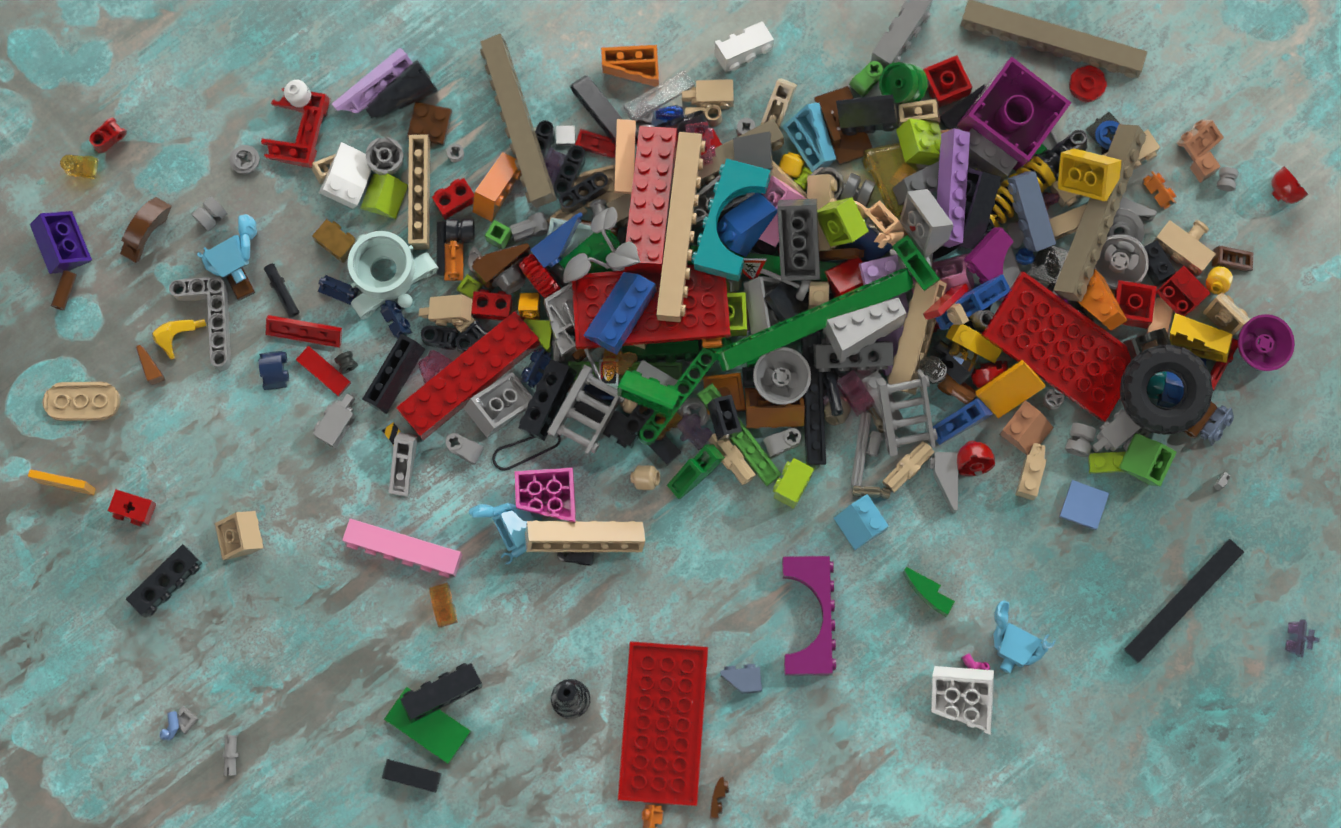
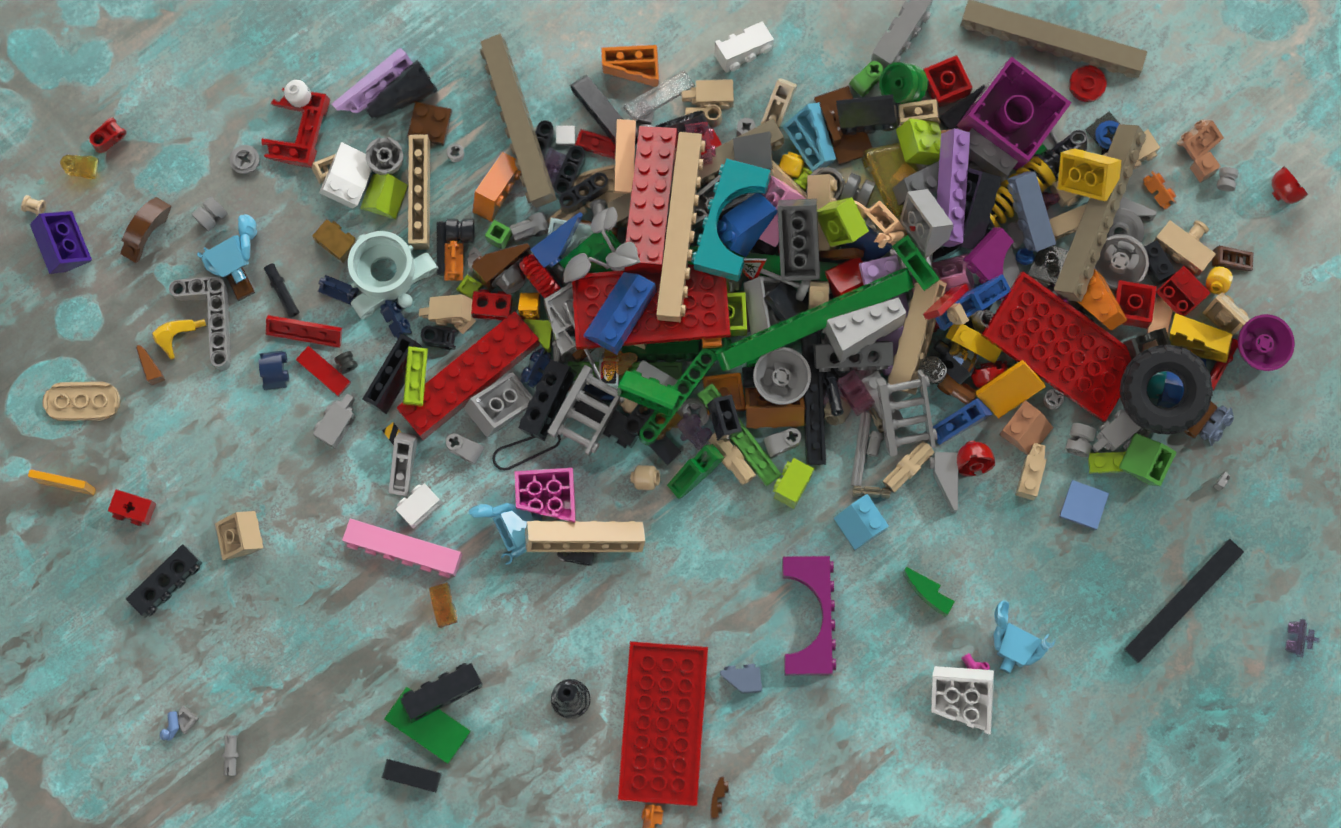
(33, 205): none -> tan bush
(63, 290): reddish brown piece -> none
(415, 376): none -> lime tile
(418, 505): none -> white brick
(432, 364): clear pink animal -> none
(457, 203): red brick -> none
(470, 335): black piece -> none
(669, 113): clear blue cone -> none

